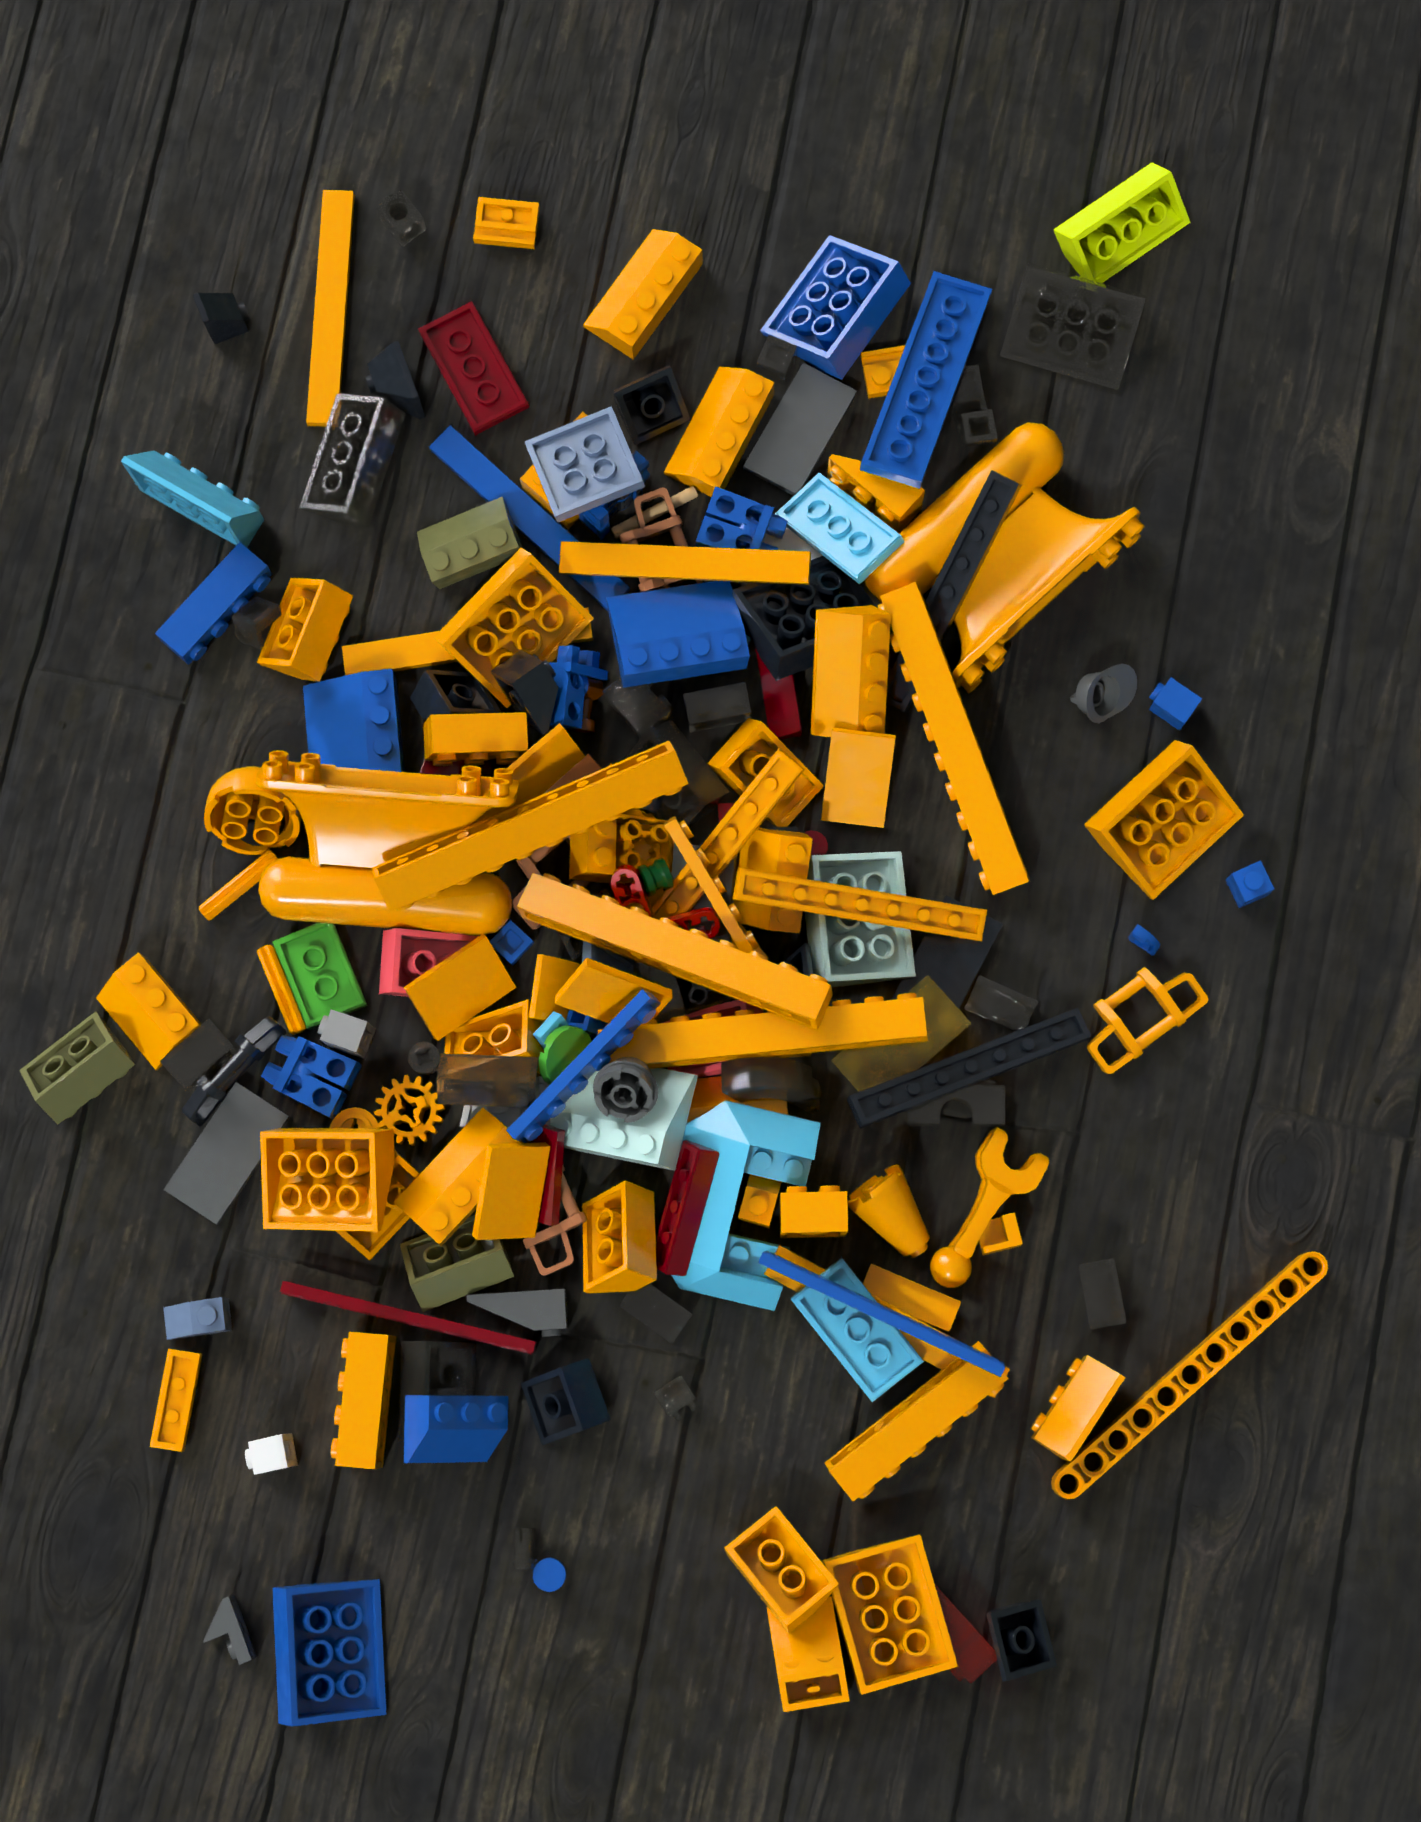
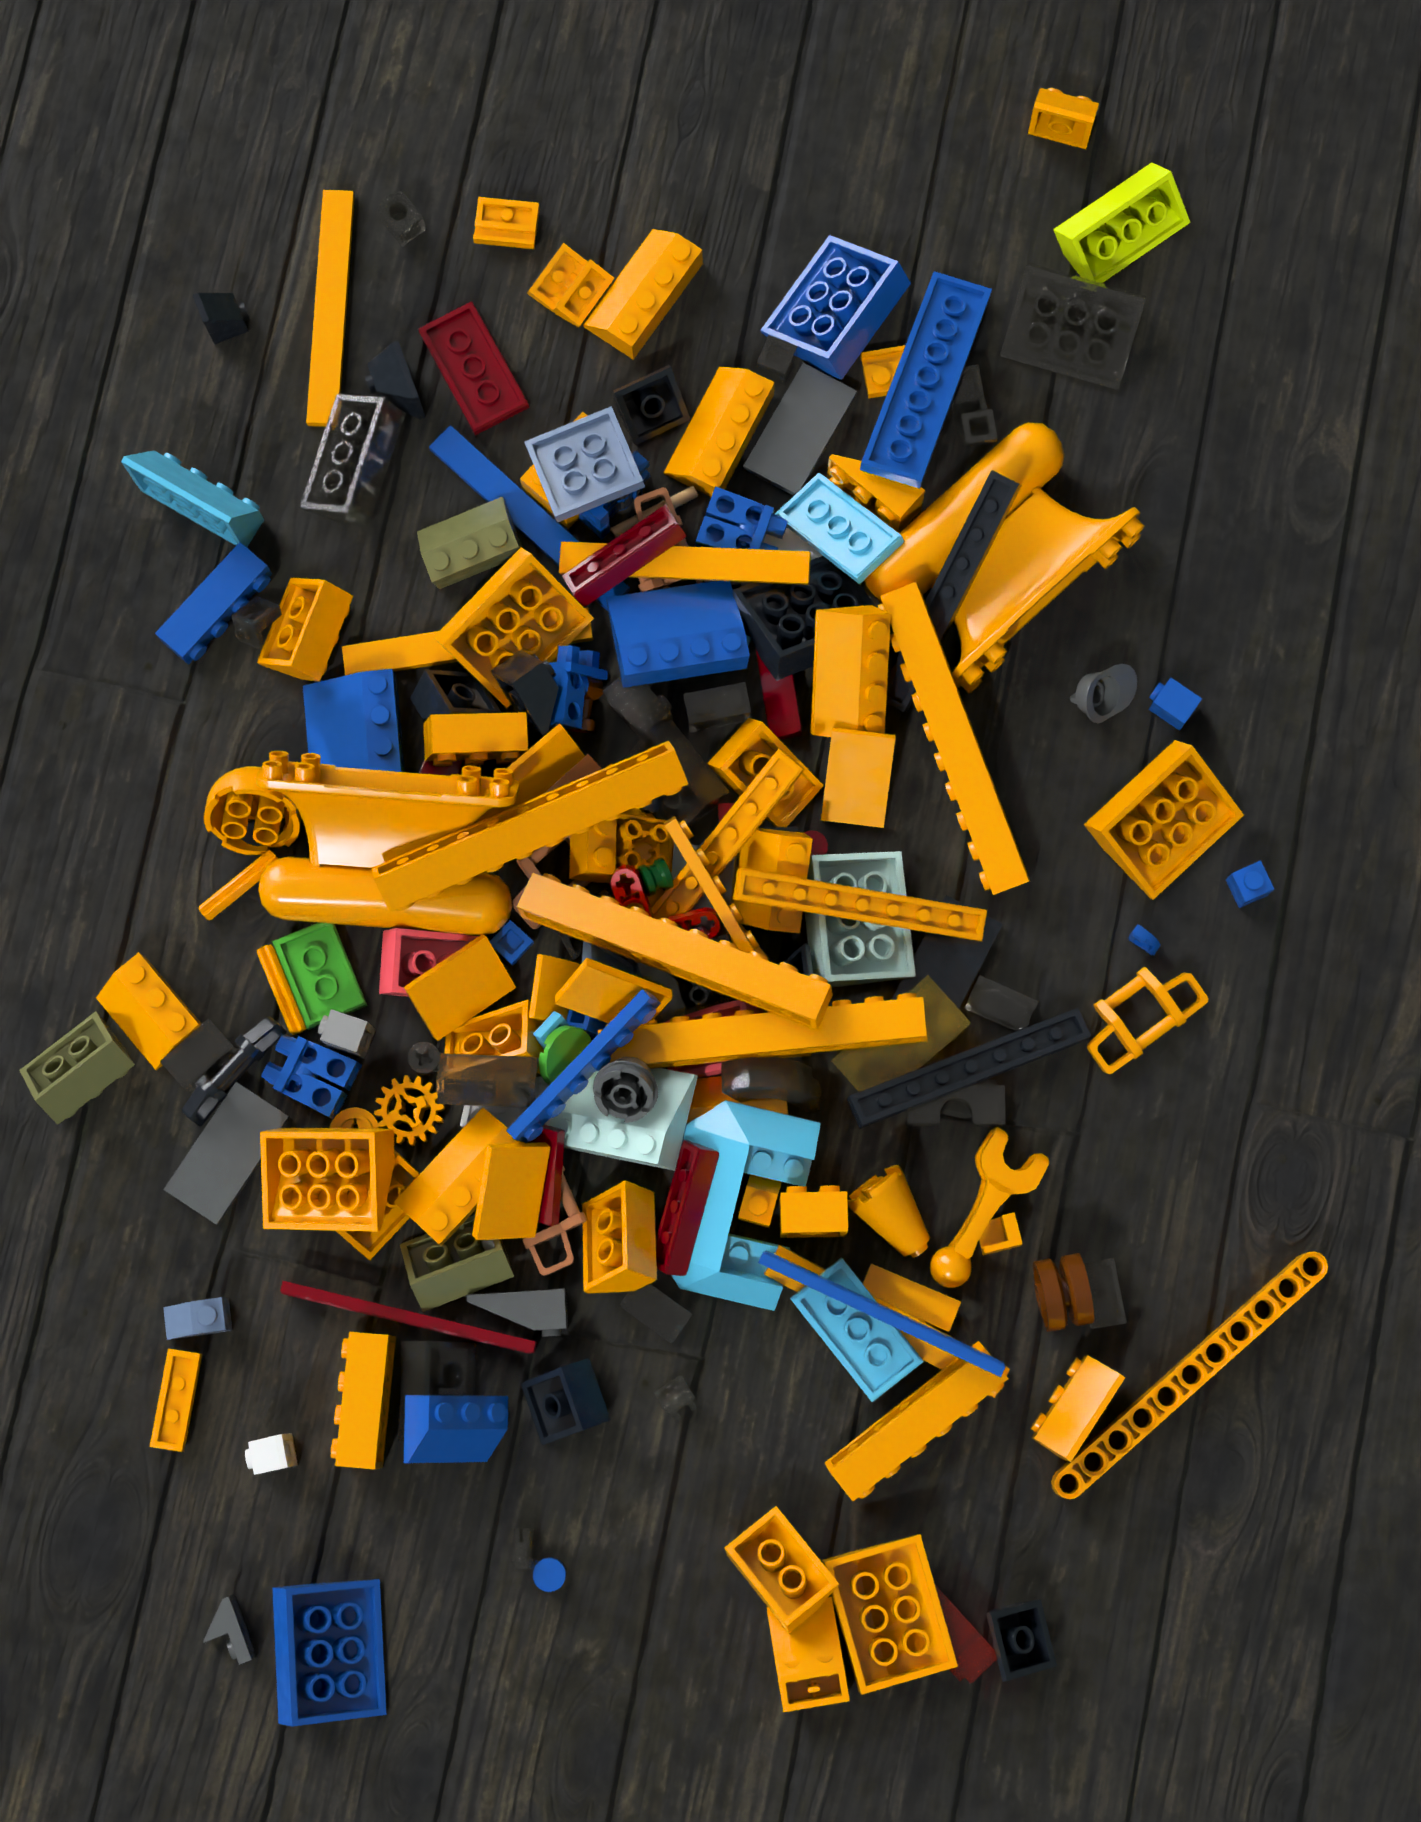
(570, 285): none -> light orange slope
(624, 556): none -> dark red slope
(1063, 117): none -> light orange slope
(1065, 1291): none -> reddish brown wheel

